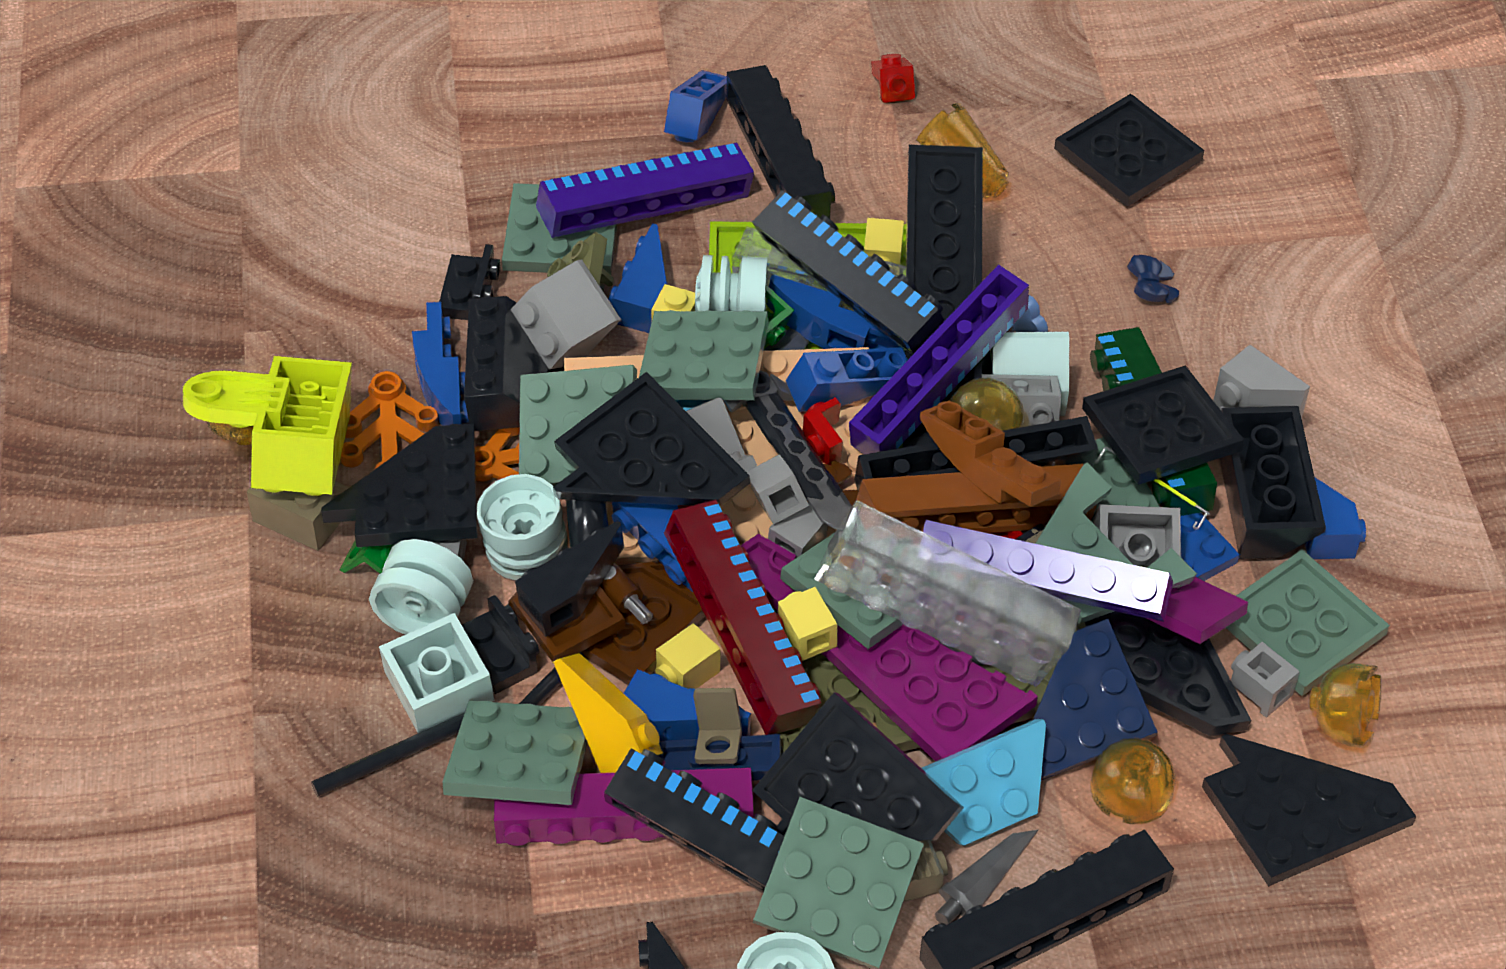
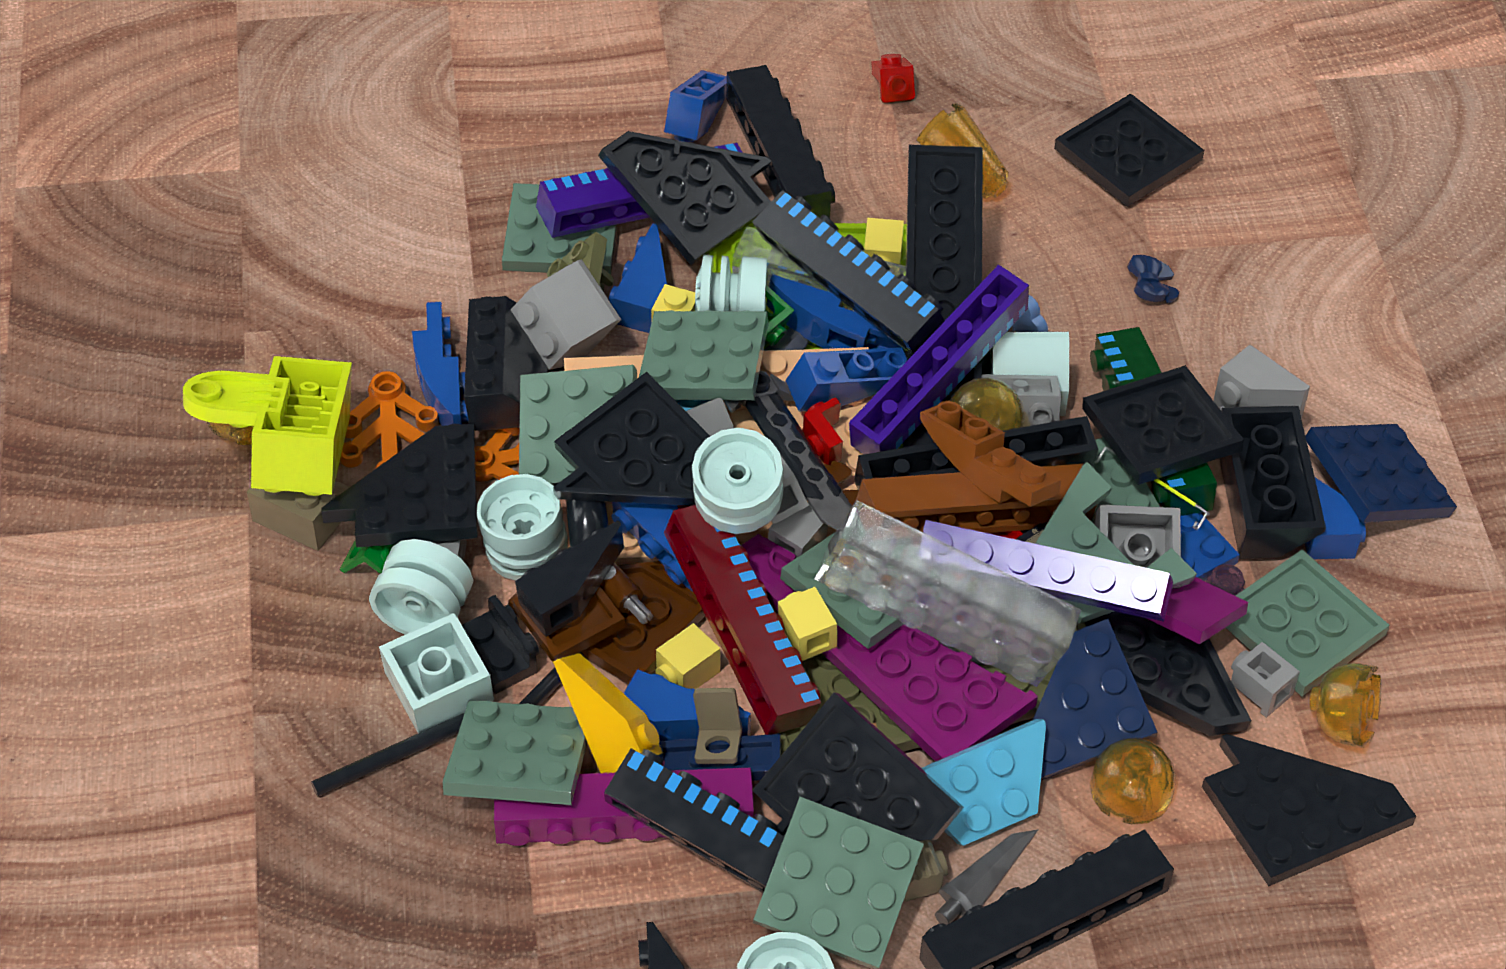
(468, 279): black bracket -> none
(689, 188): none -> black wing
(737, 480): none -> light aqua wheel
(1227, 575): none -> clear purple plate
(1380, 472): none -> dark blue plate

